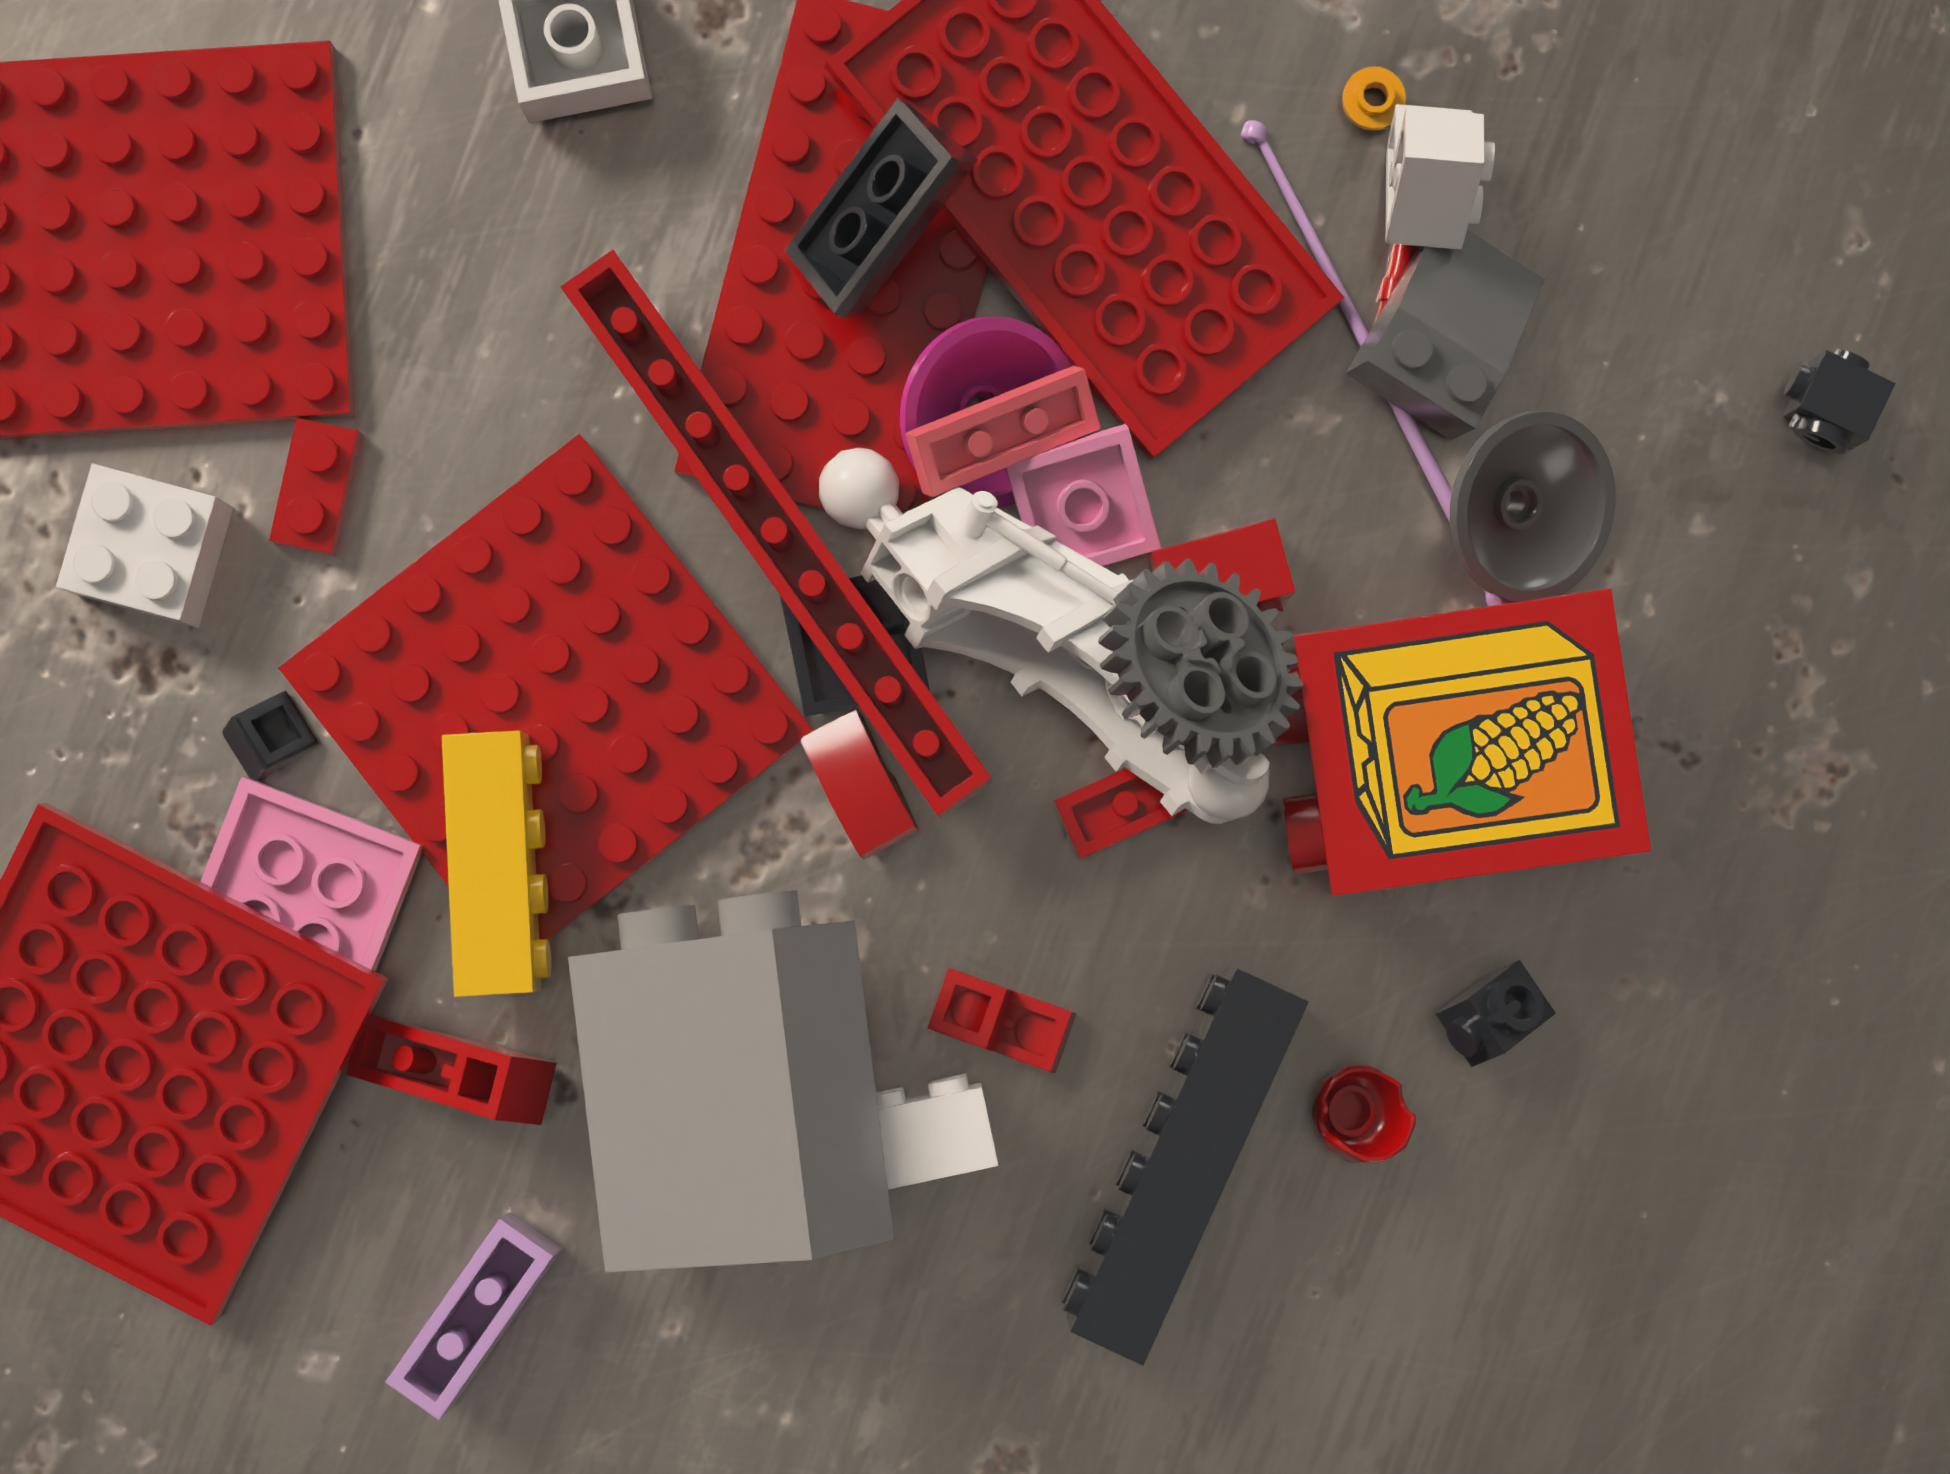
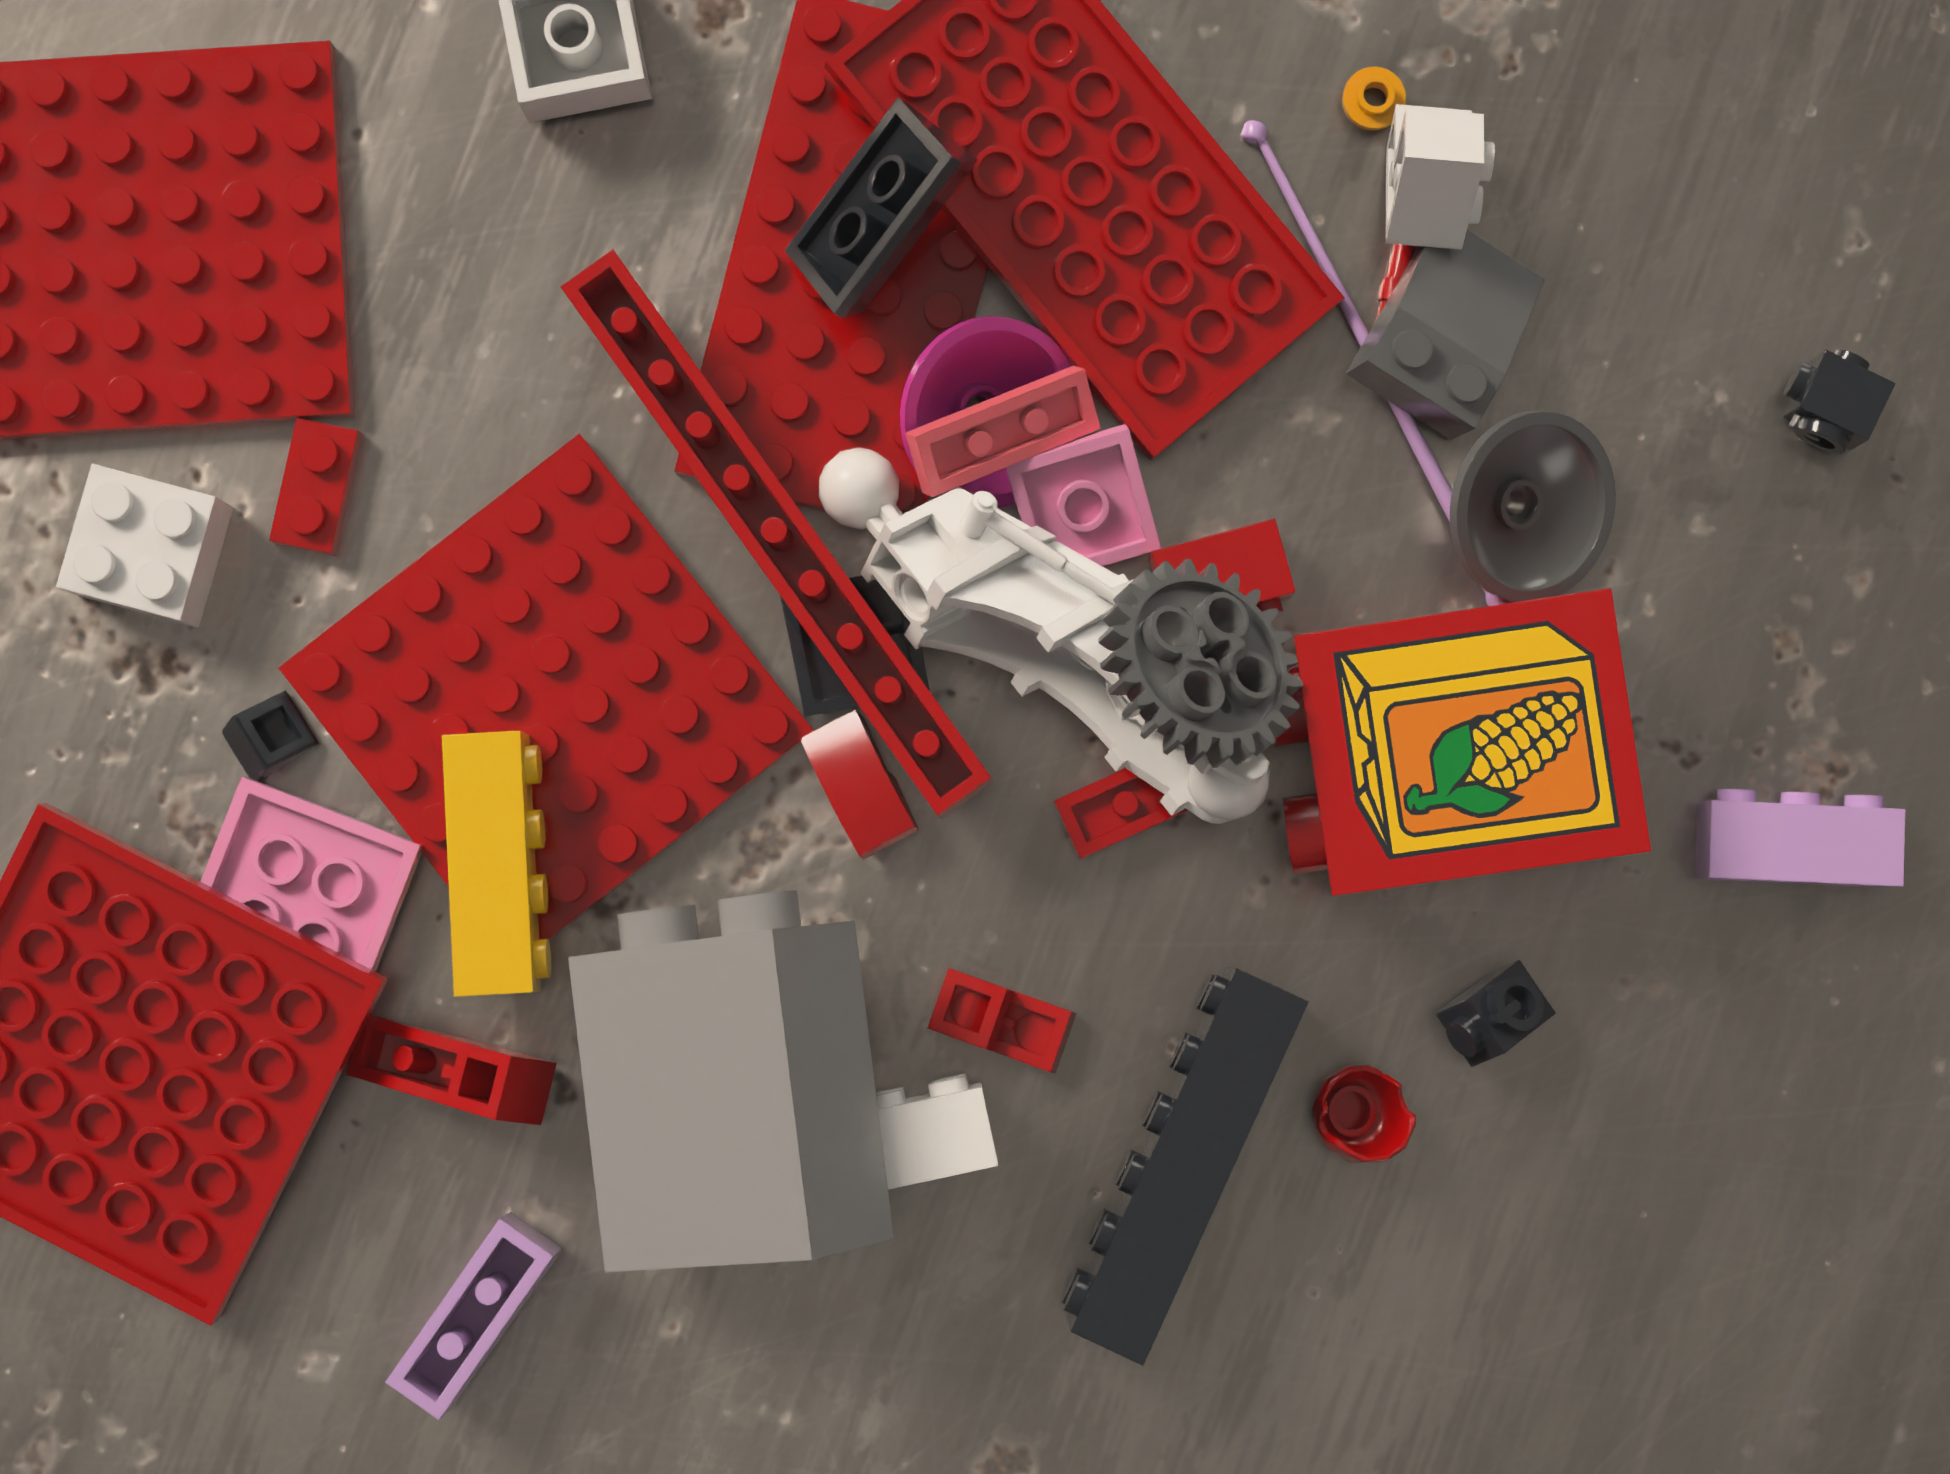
(1800, 840): none -> lavender brick

